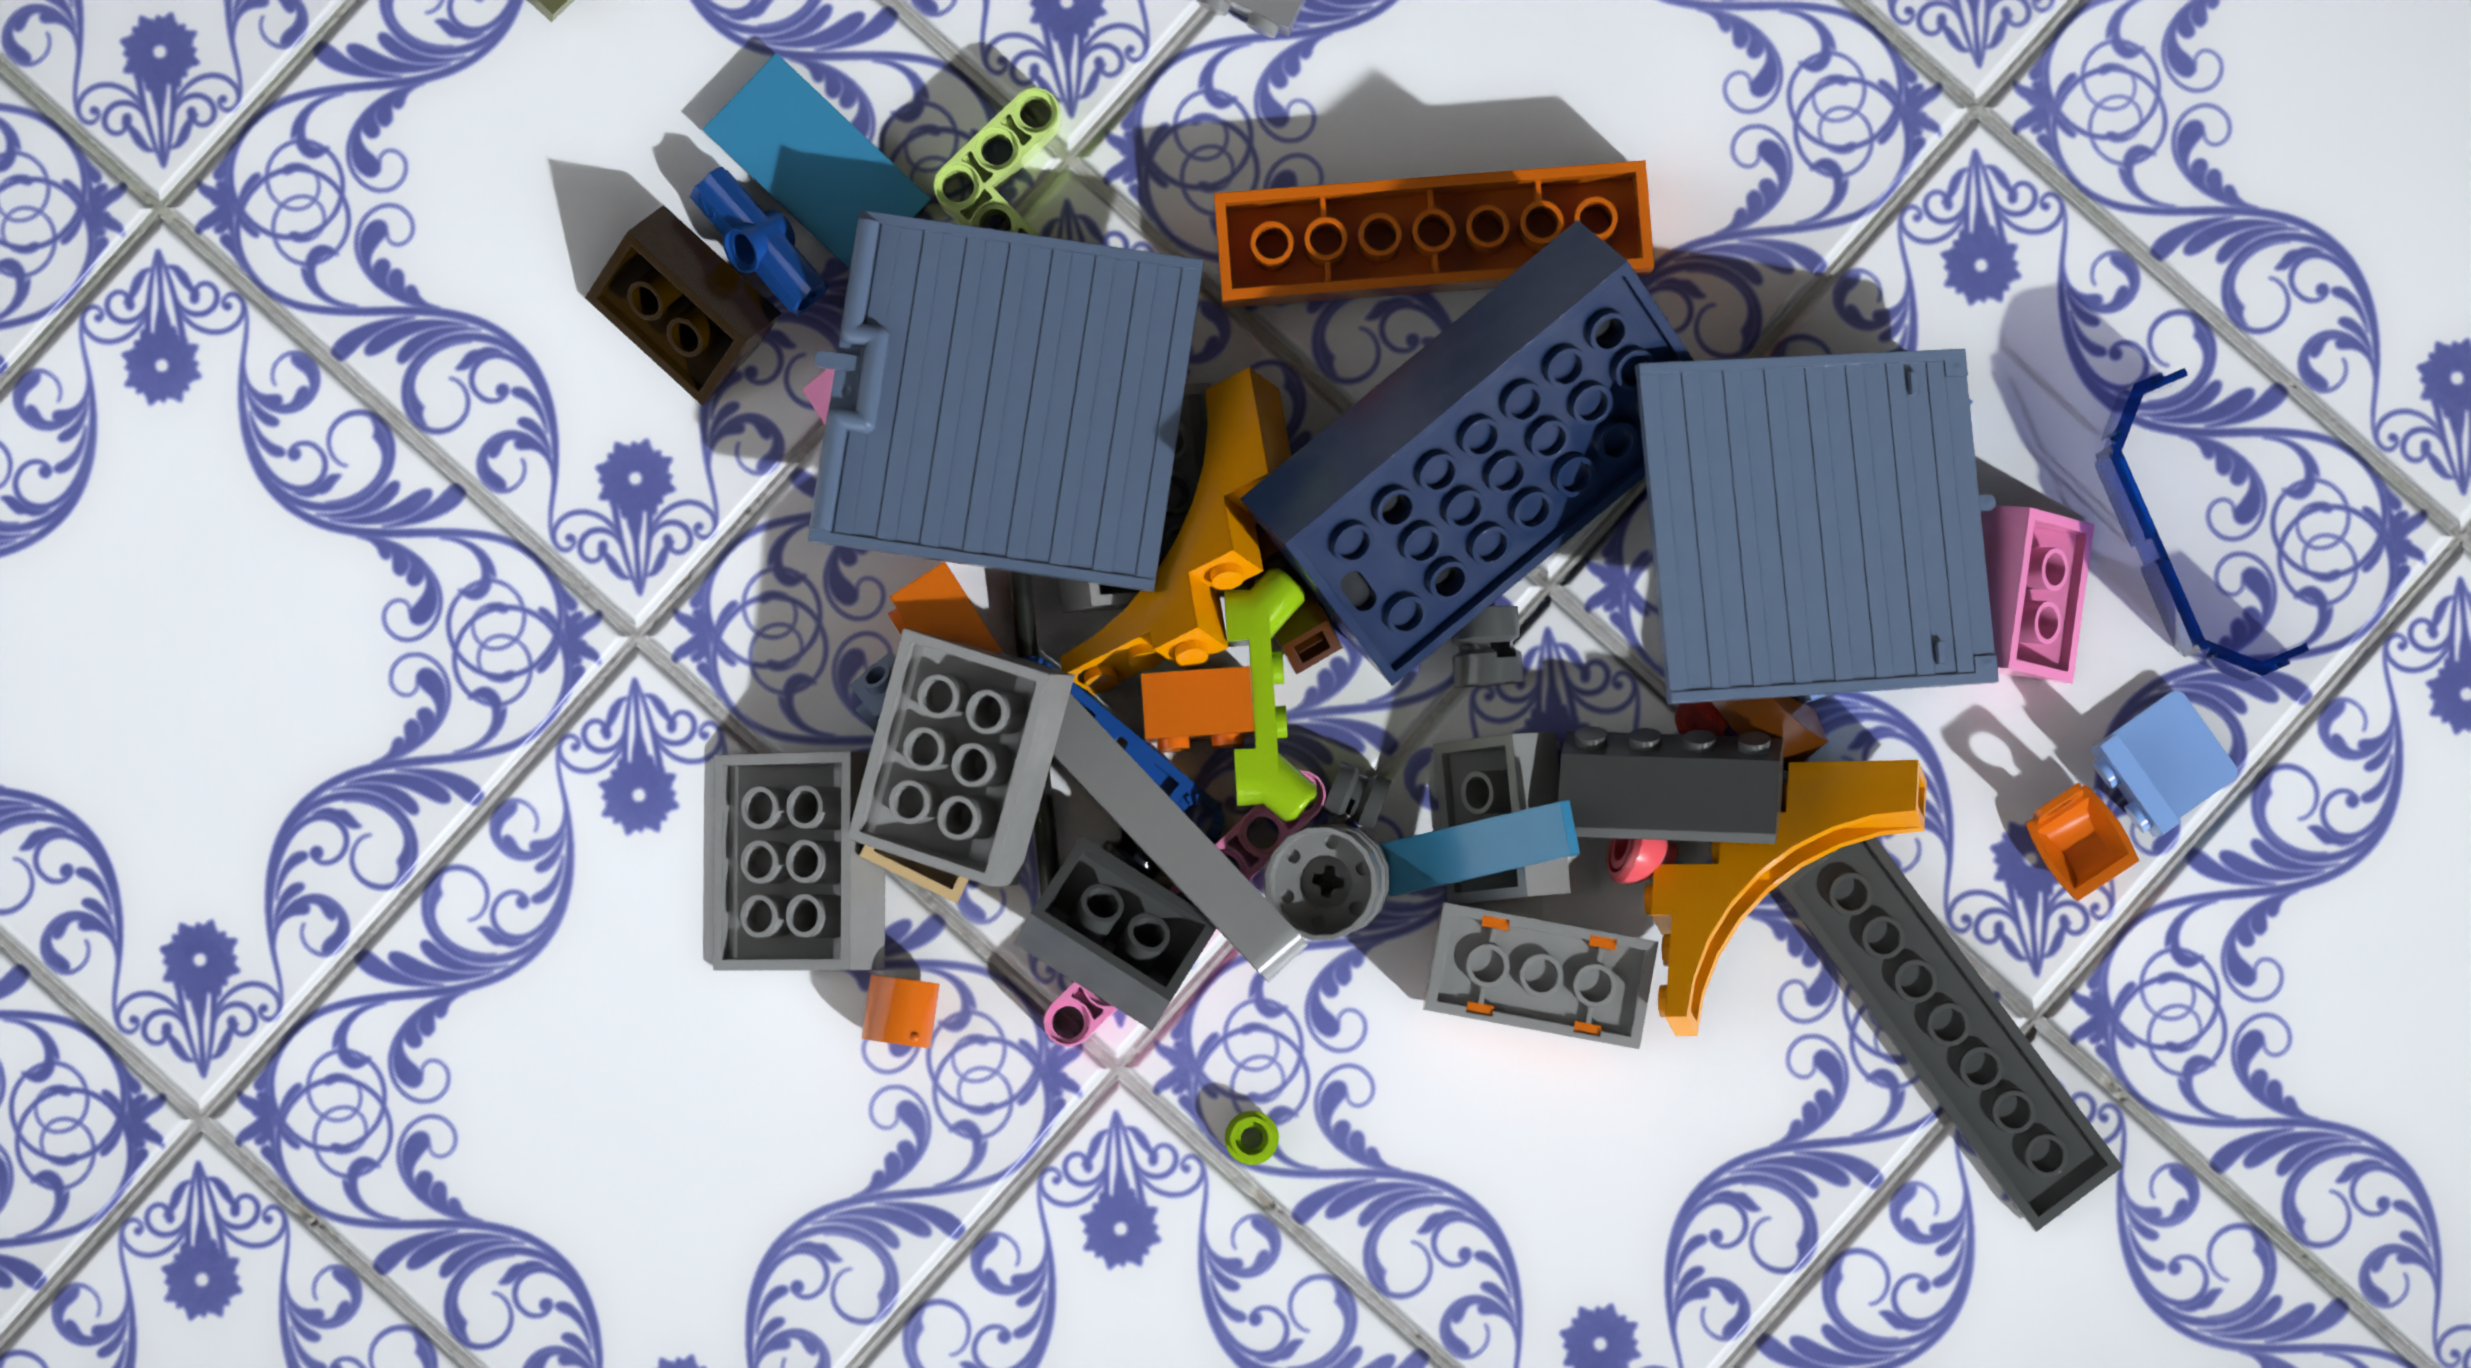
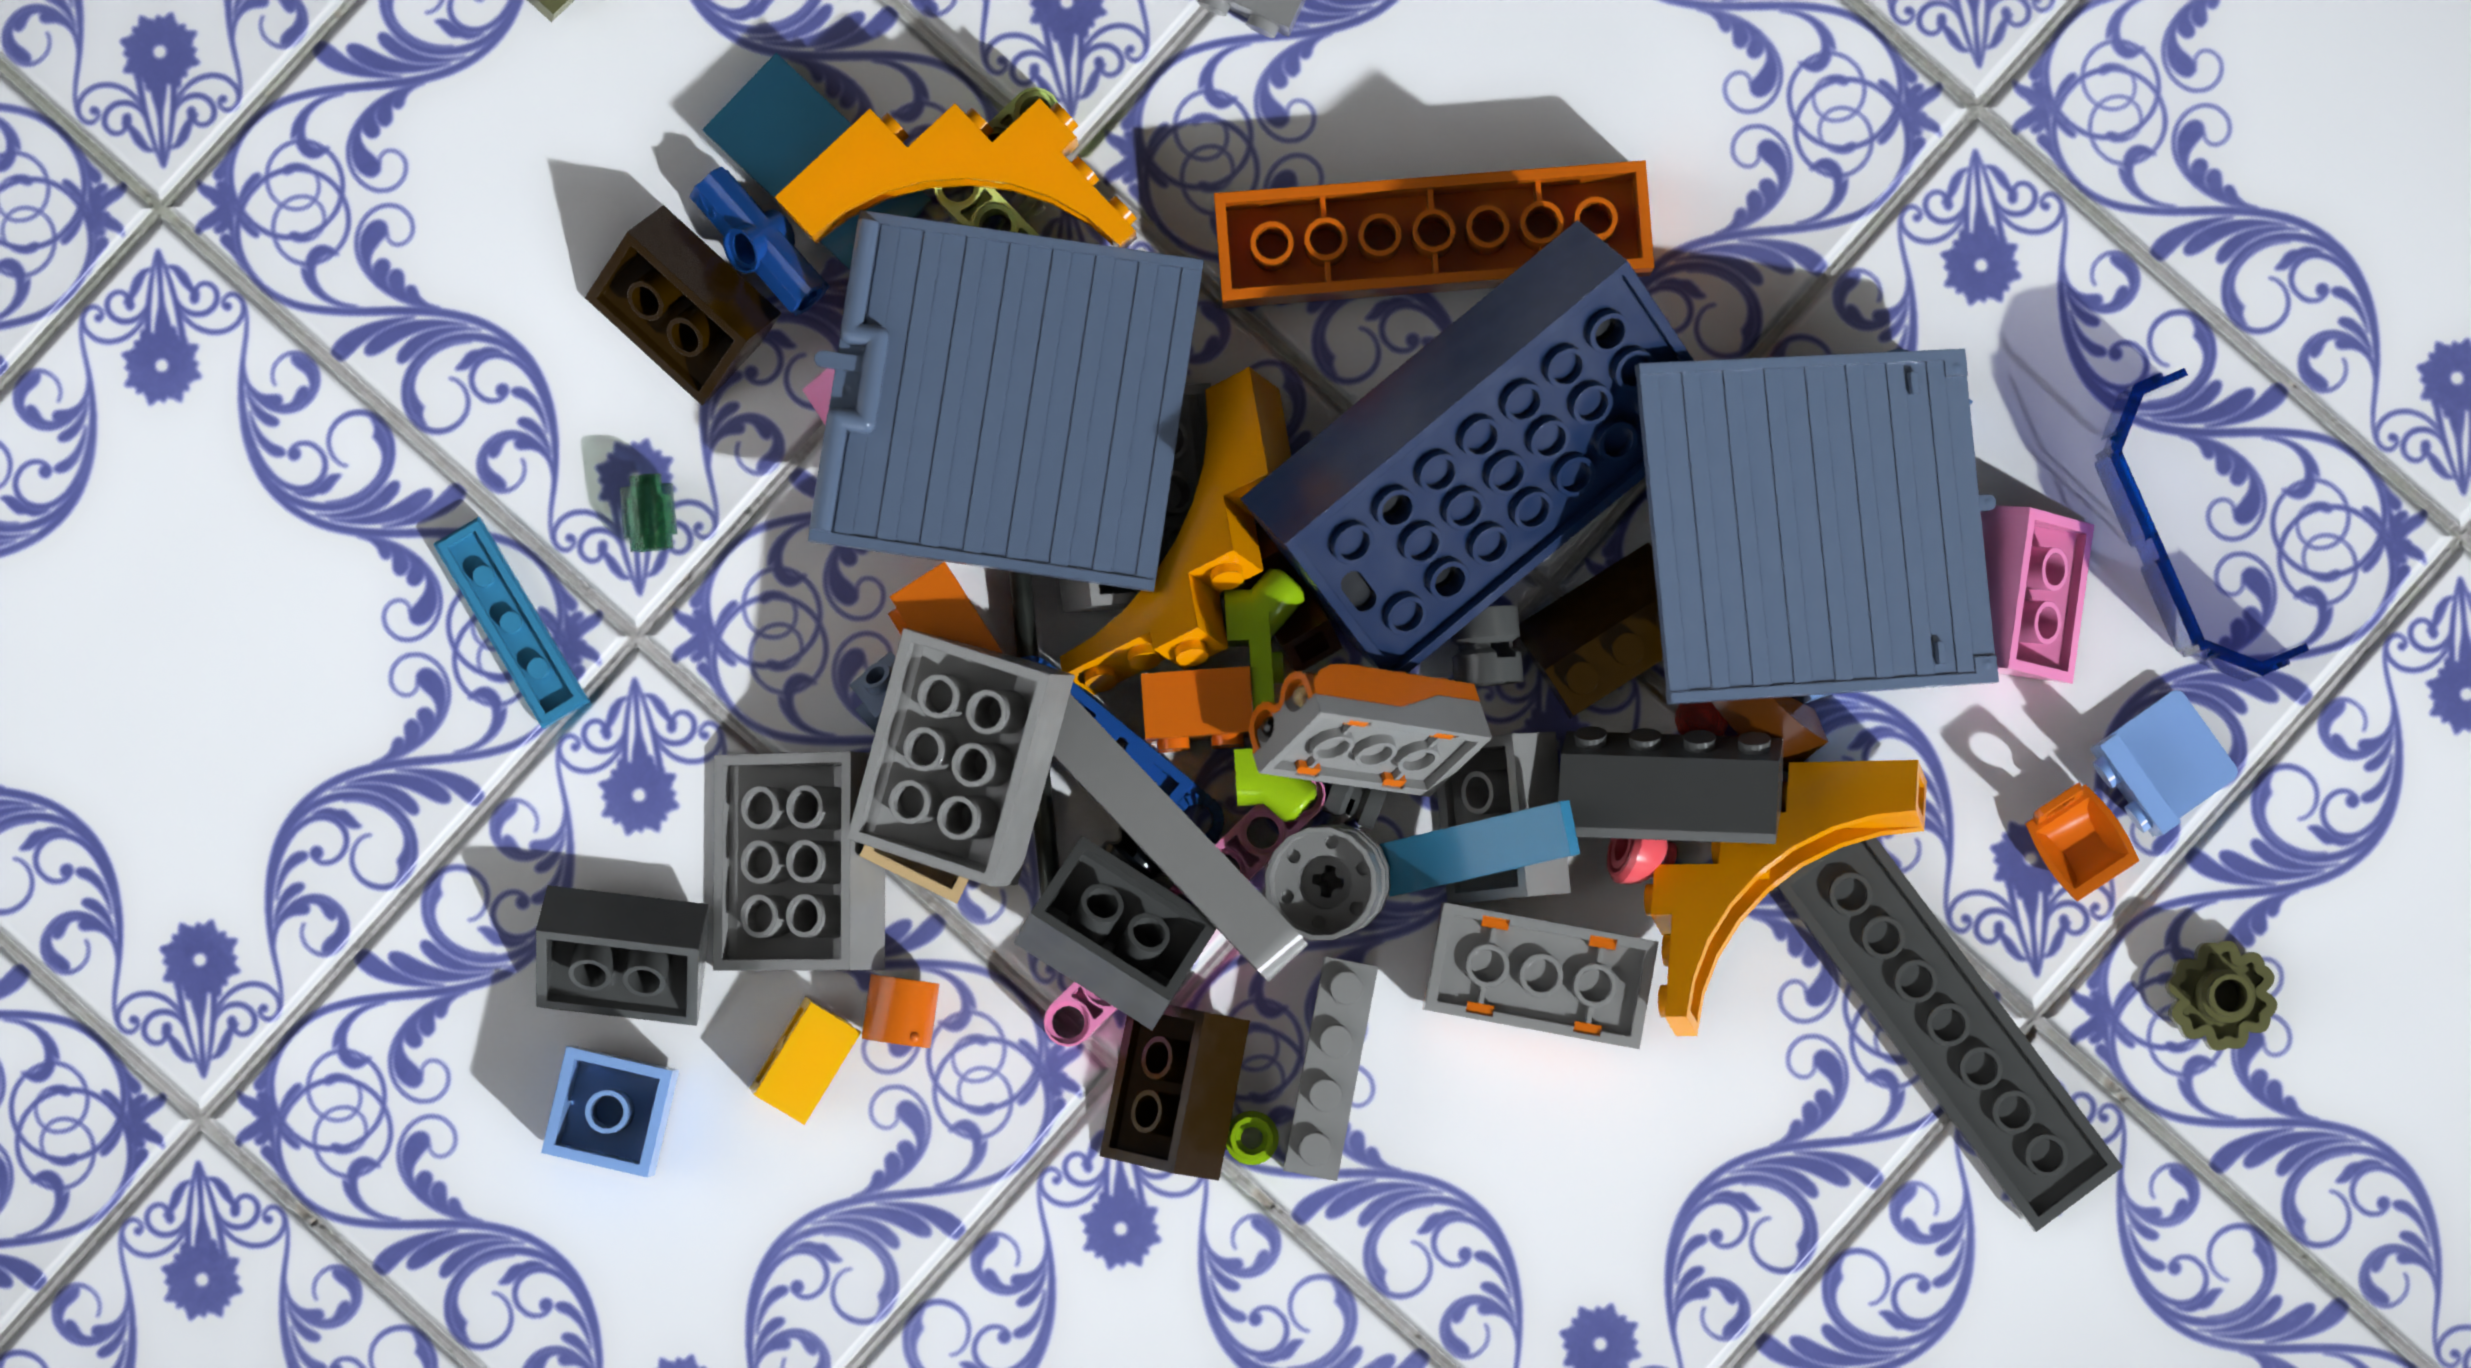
(511, 622): none -> dark azure tile
(610, 1111): none -> light blue brick
(621, 955): none -> dark grey slope
(648, 513): none -> clear green brick
(804, 1060): none -> yellow hinge
(955, 151): none -> light orange arch
(1175, 1092): none -> dark brown slope
(1330, 1068): none -> light grey brick
(1369, 729): none -> light grey piece
(1598, 633): none -> dark brown slope
(2221, 995): none -> olive plant

